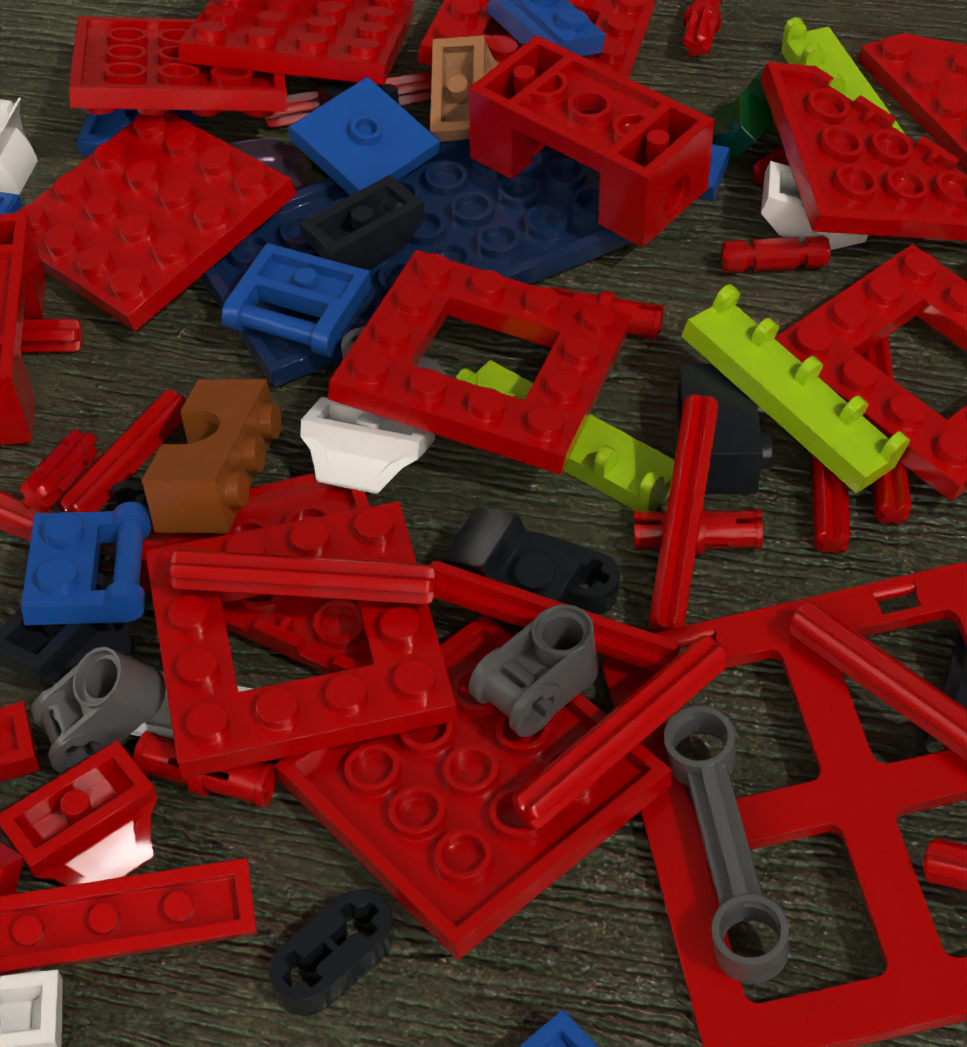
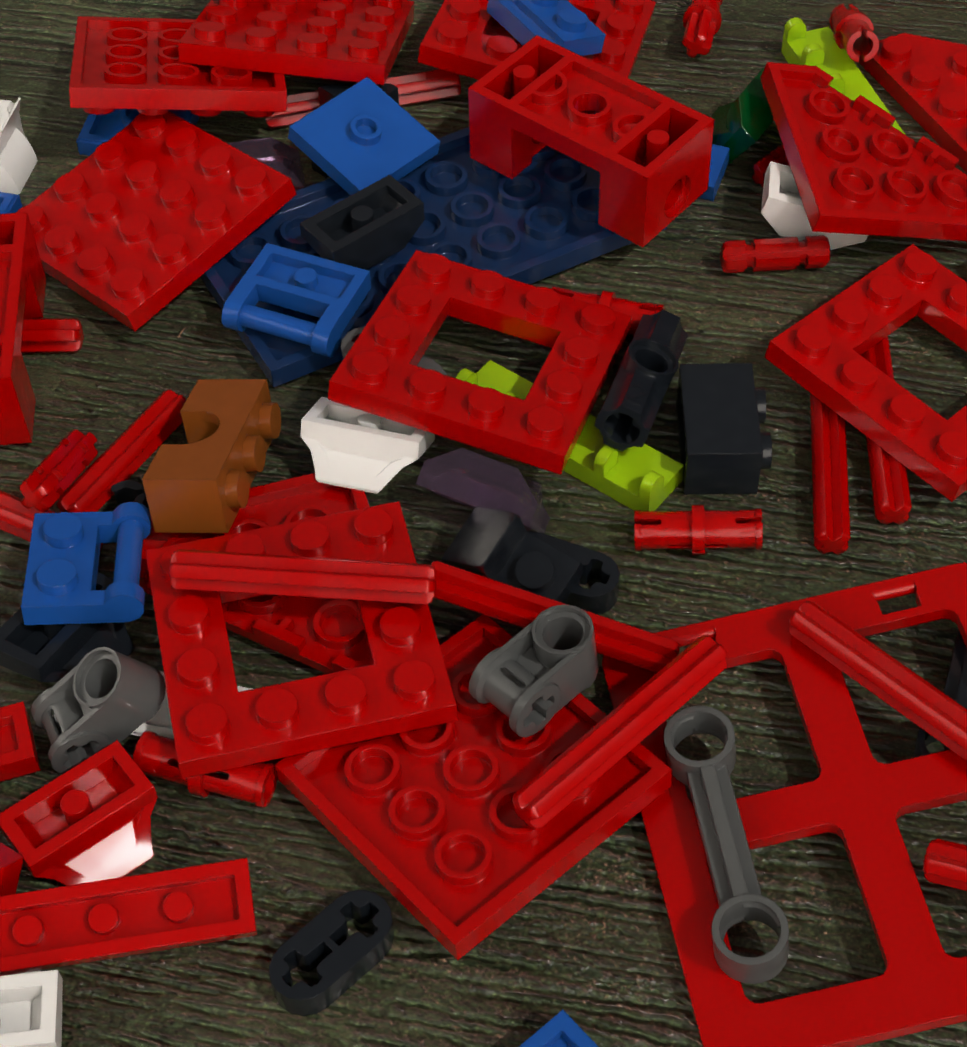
(456, 67): medium nougat slope -> none
(485, 484): none -> clear purple slope
(641, 381): none -> black piece
(683, 514): red axle -> none
(793, 392): lime hinge -> none
(854, 32): none -> red pin

